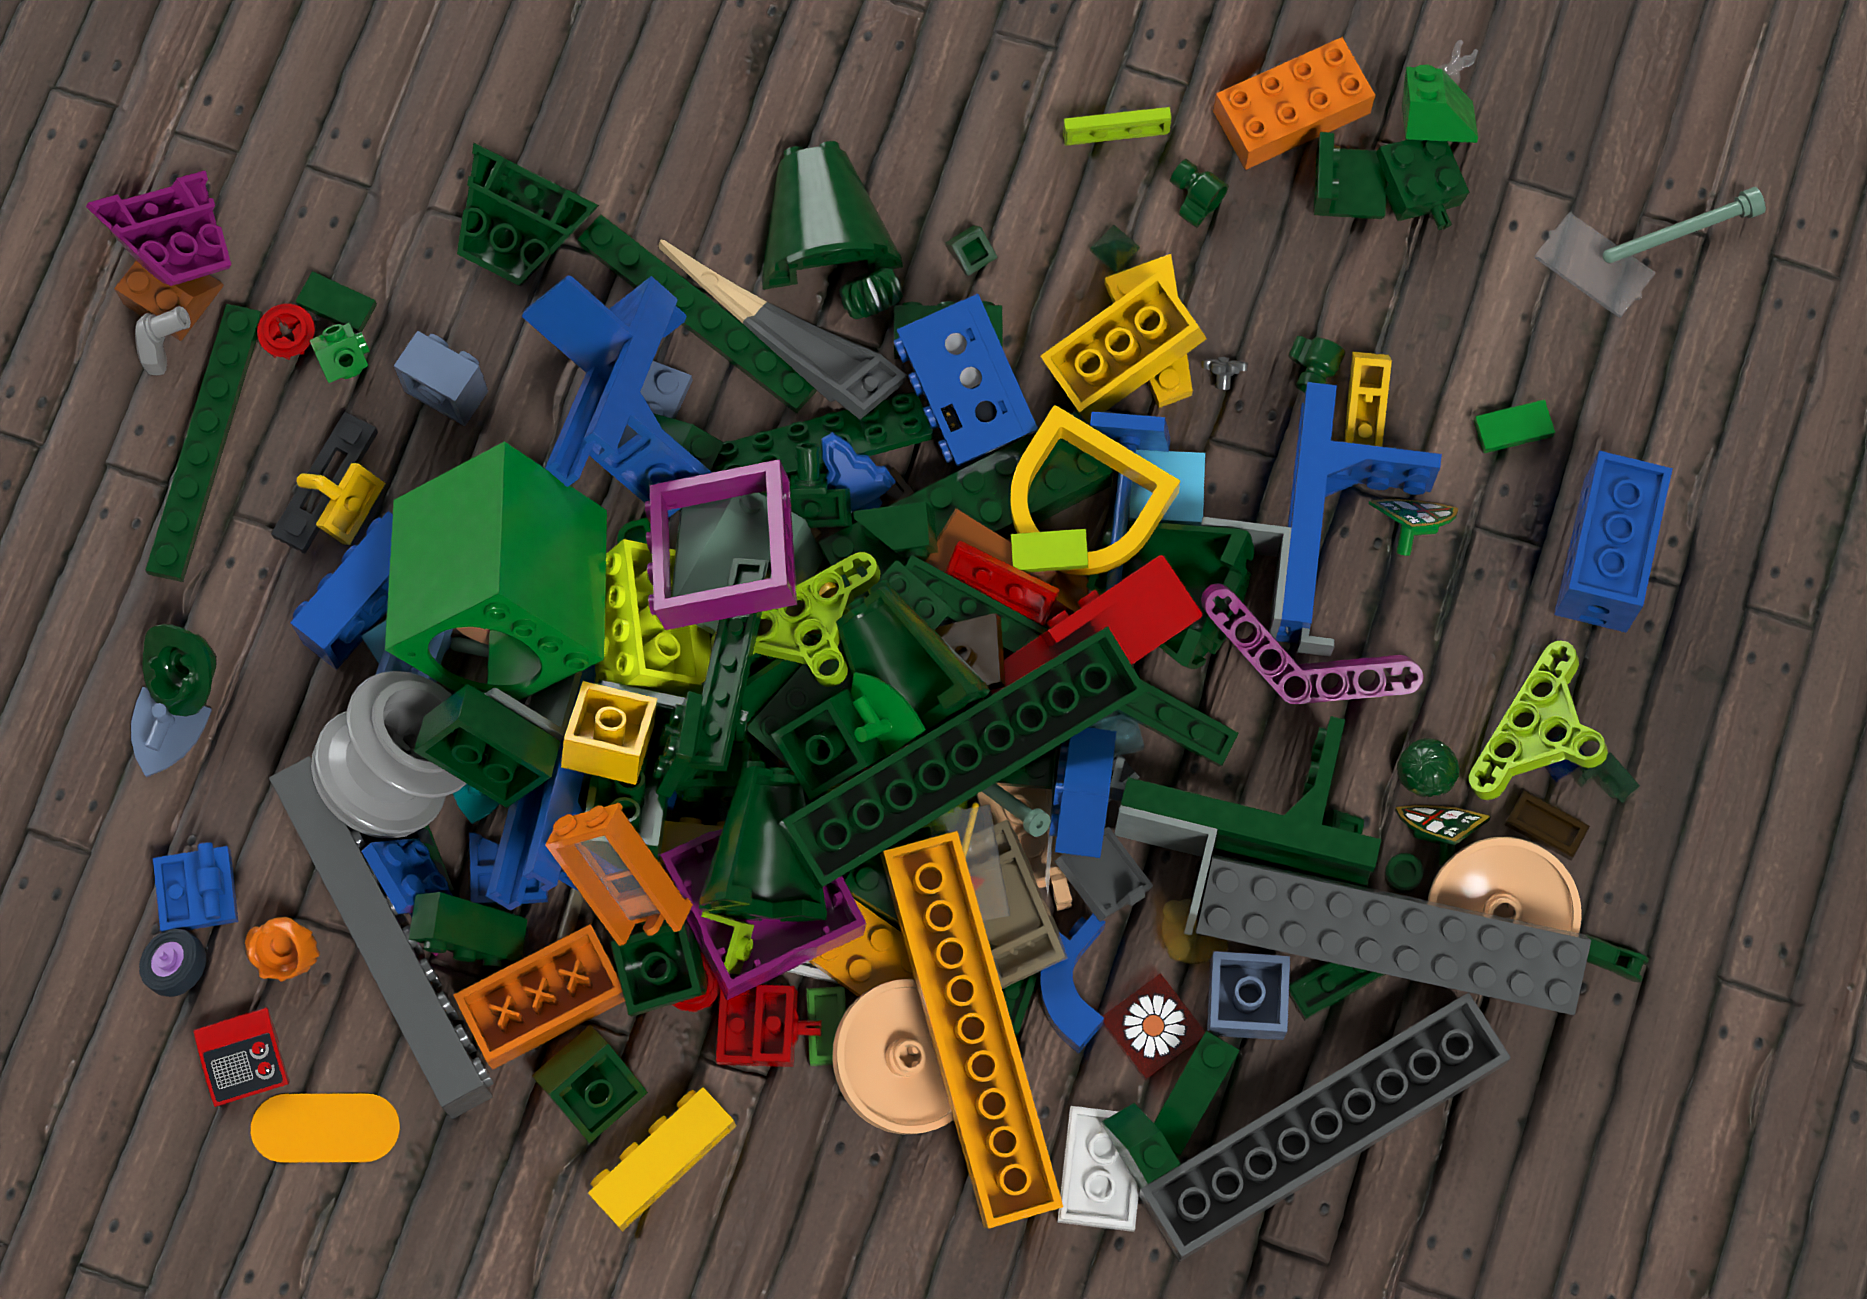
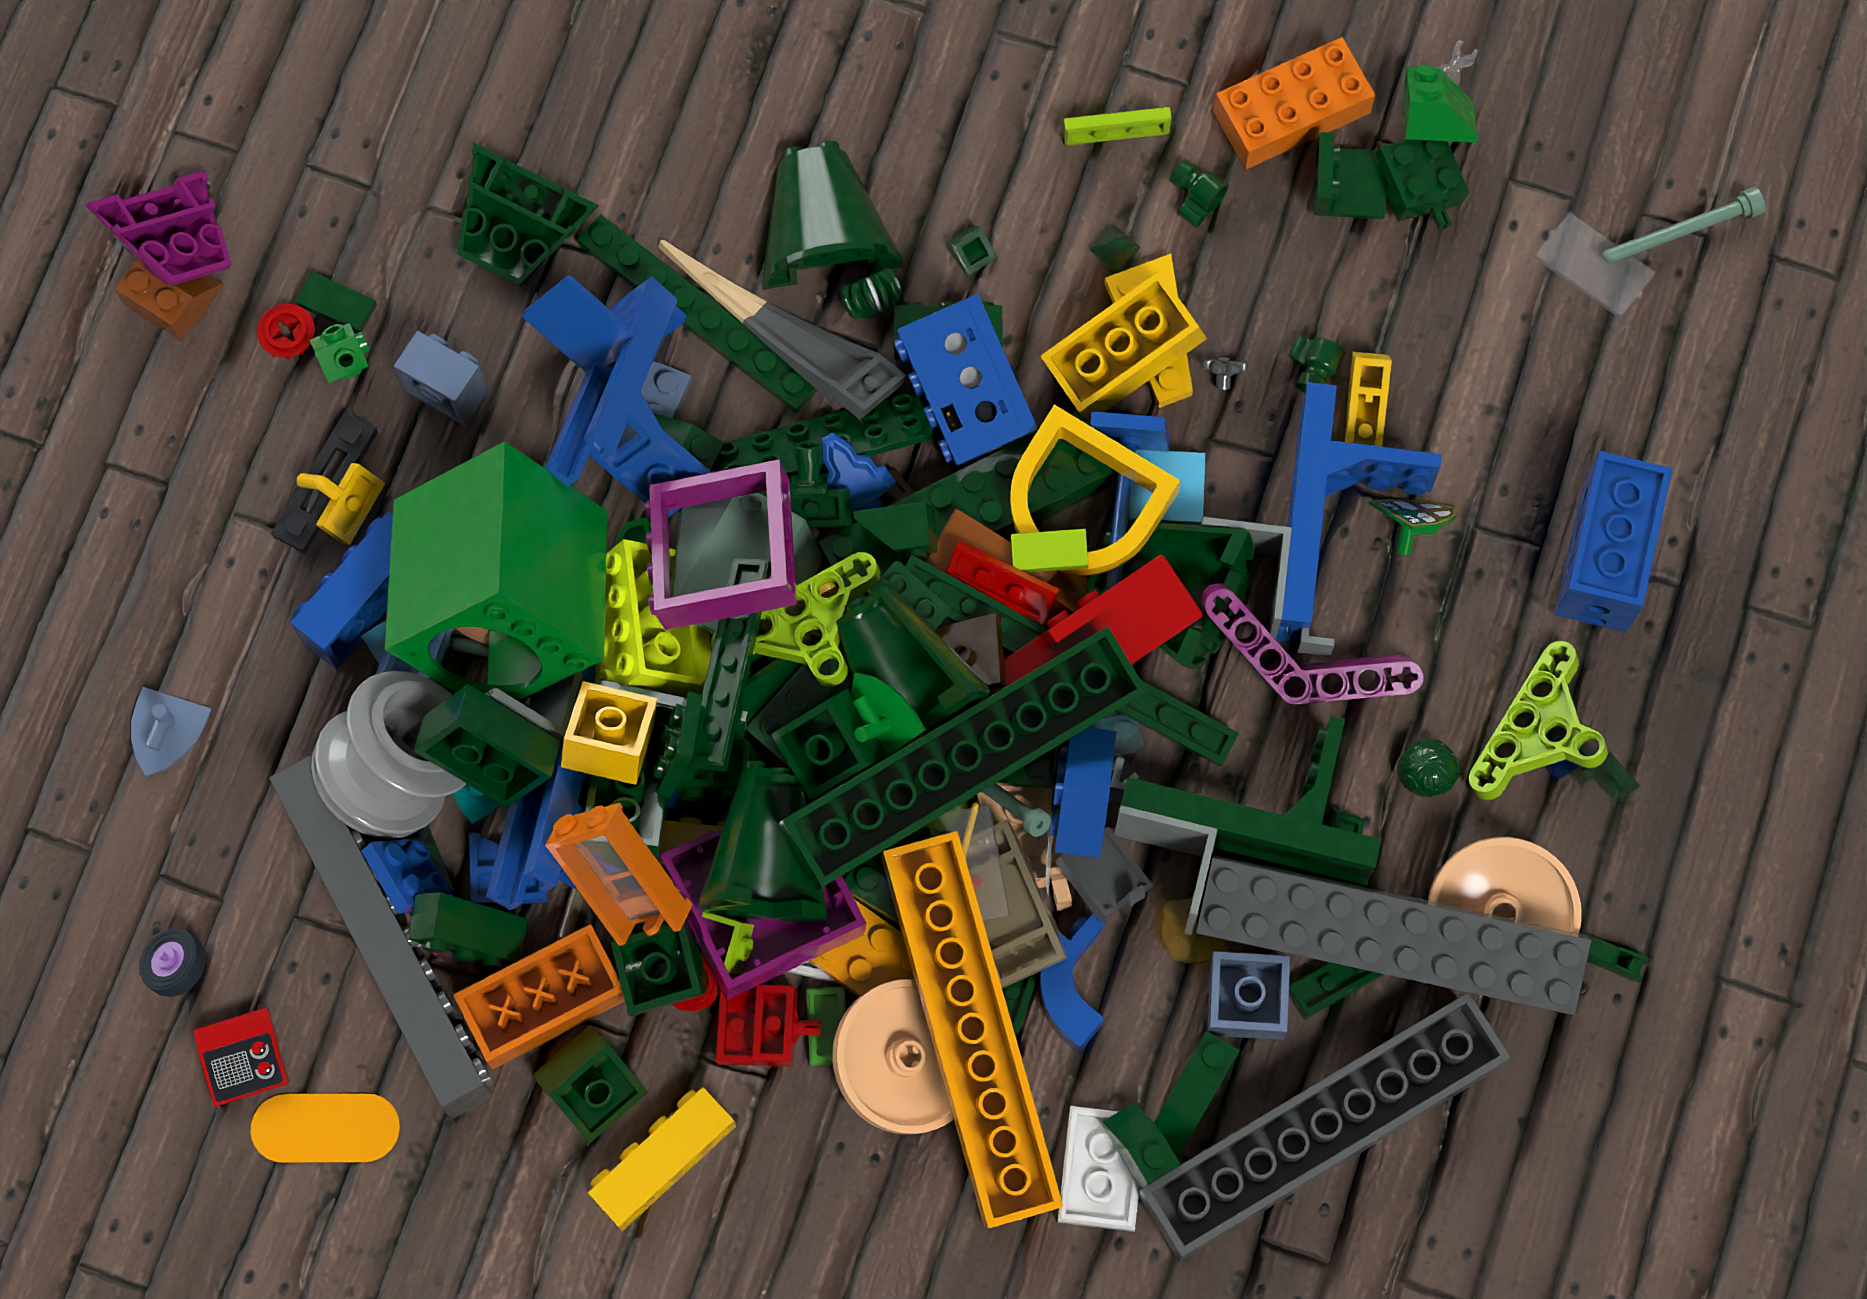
(150, 337): light grey arm -> none
(178, 668): dark green hat -> none
(195, 888): blue plate -> none
(204, 444): dark green plate -> none
(281, 949): orange hair -> none
(1153, 1026): tile -> none
(1403, 872): dark green tile -> none
(1441, 825): shield -> none
(1514, 426): green tile -> none
(1547, 825): dark brown tile -> none

